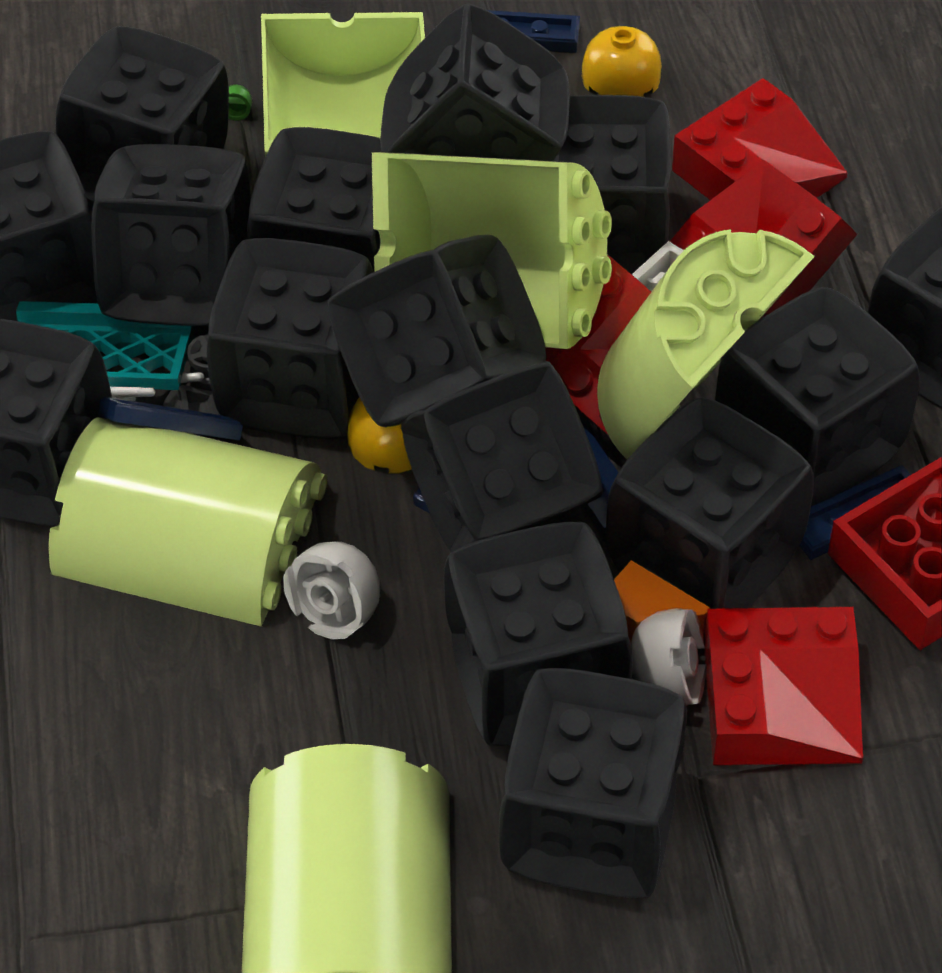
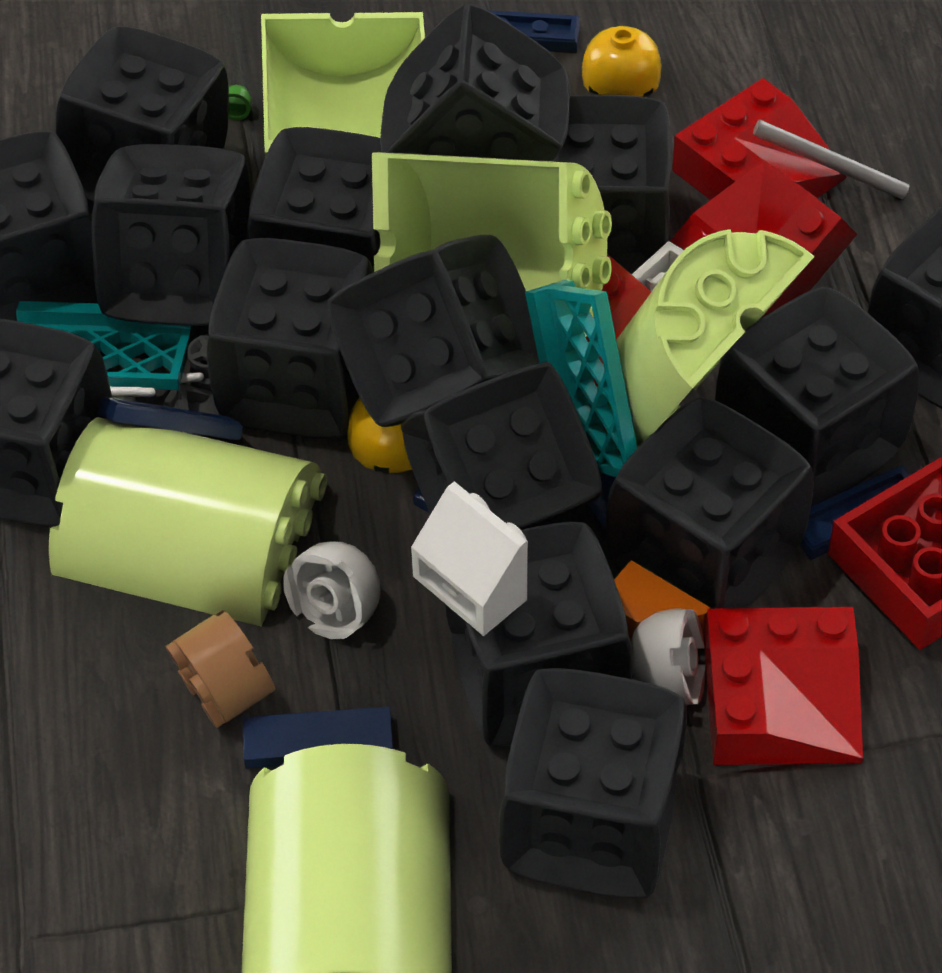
(220, 668): none -> medium nougat brick
(274, 736): none -> dark blue tile
(471, 559): none -> white slope
(558, 323): none -> teal fence
(830, 159): none -> light grey bar

